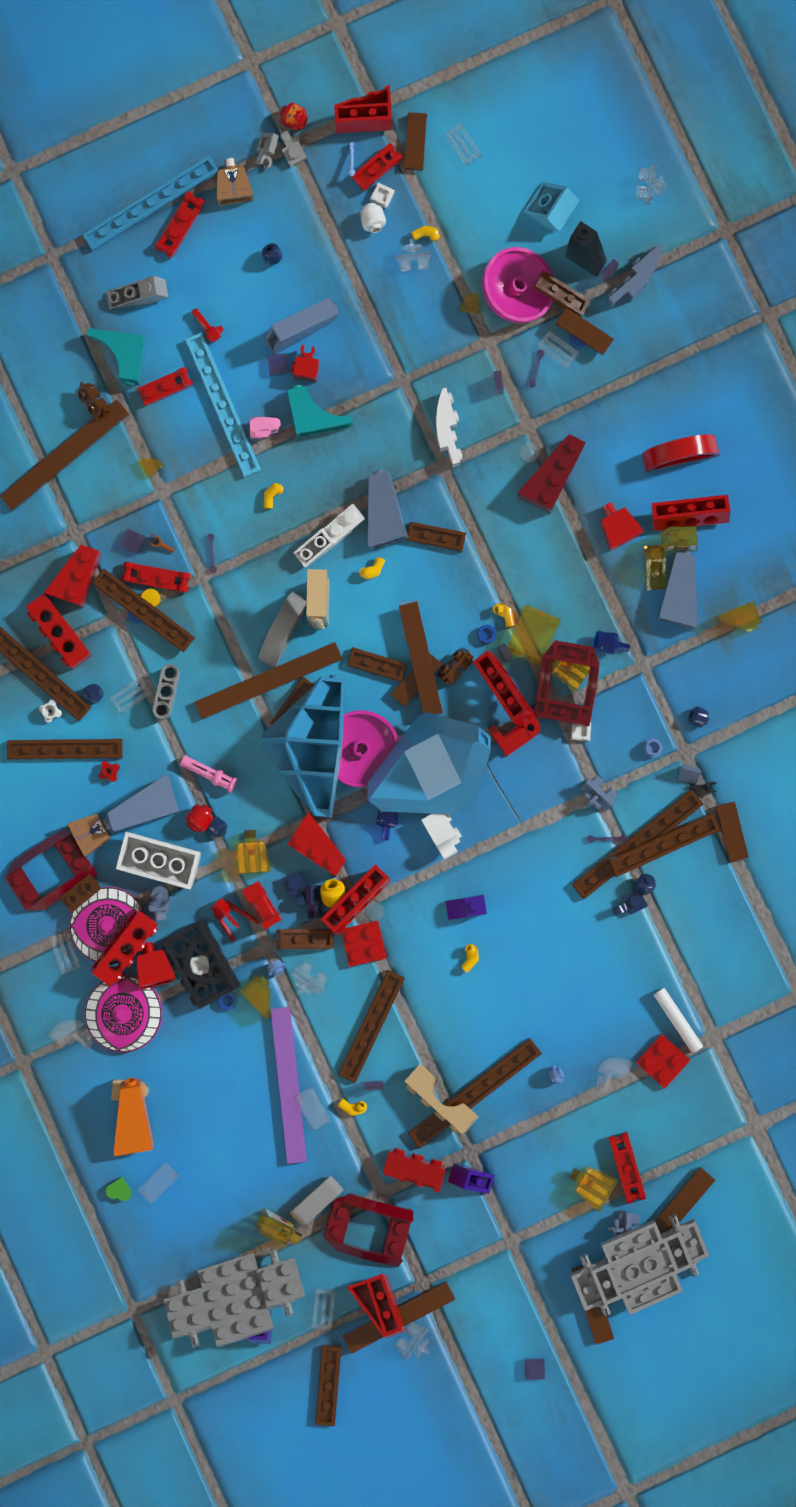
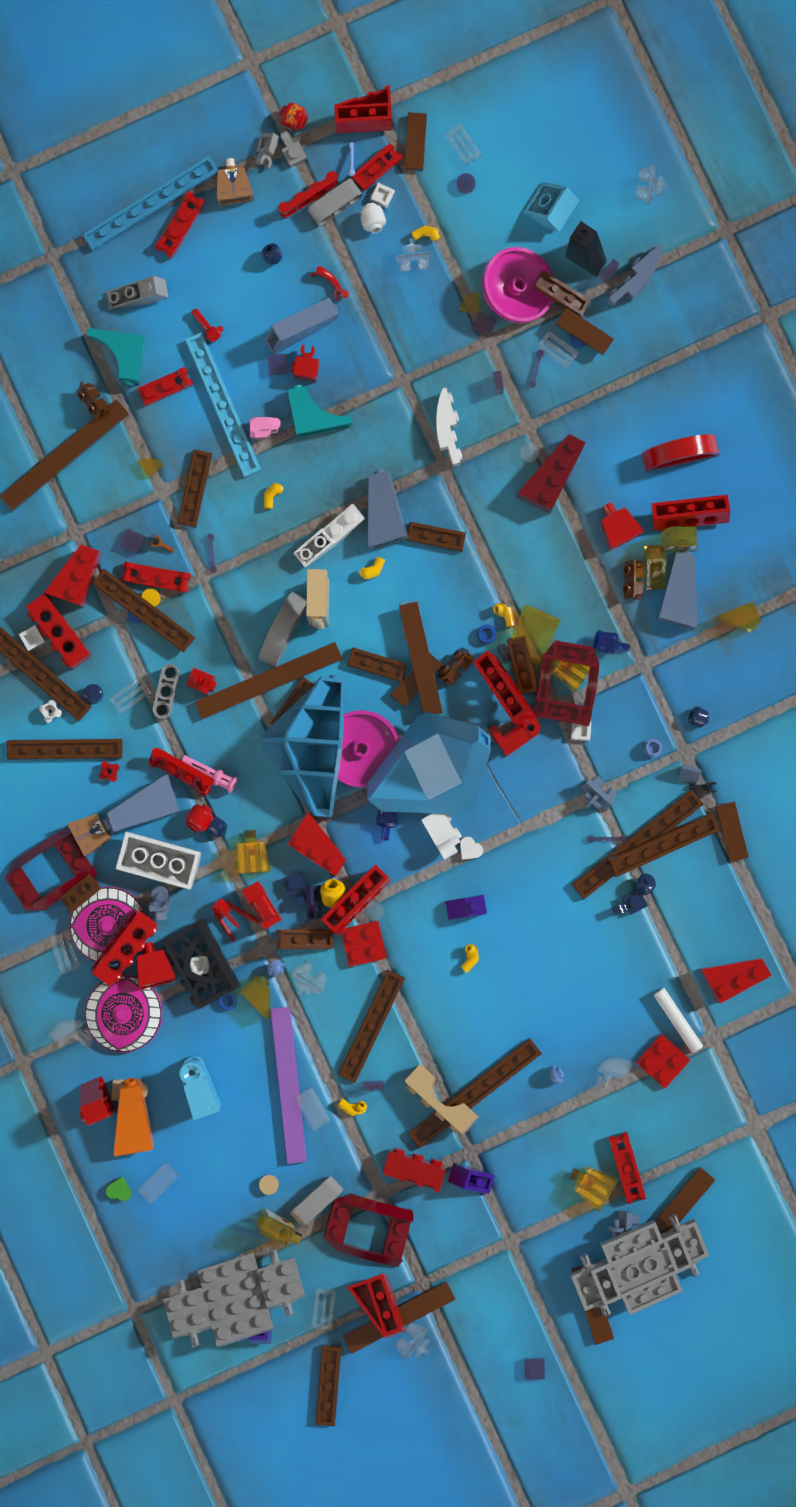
(32, 638): none -> white tile
(95, 1101): none -> red wedge
(181, 770): none -> red plate
(195, 488): none -> reddish brown tile
(199, 1088): none -> medium azure piece
(201, 681): none -> red brick
(268, 1184): none -> tan tile
(303, 199): none -> red plate
(322, 272): none -> red piece
(334, 202): none -> light grey beam
(465, 183): none -> clear purple tile
(470, 849): none -> white tile
(484, 324): none -> clear purple tile
(522, 664): none -> reddish brown tile
(633, 570): none -> reddish brown hinge
(733, 978): none -> red wedge

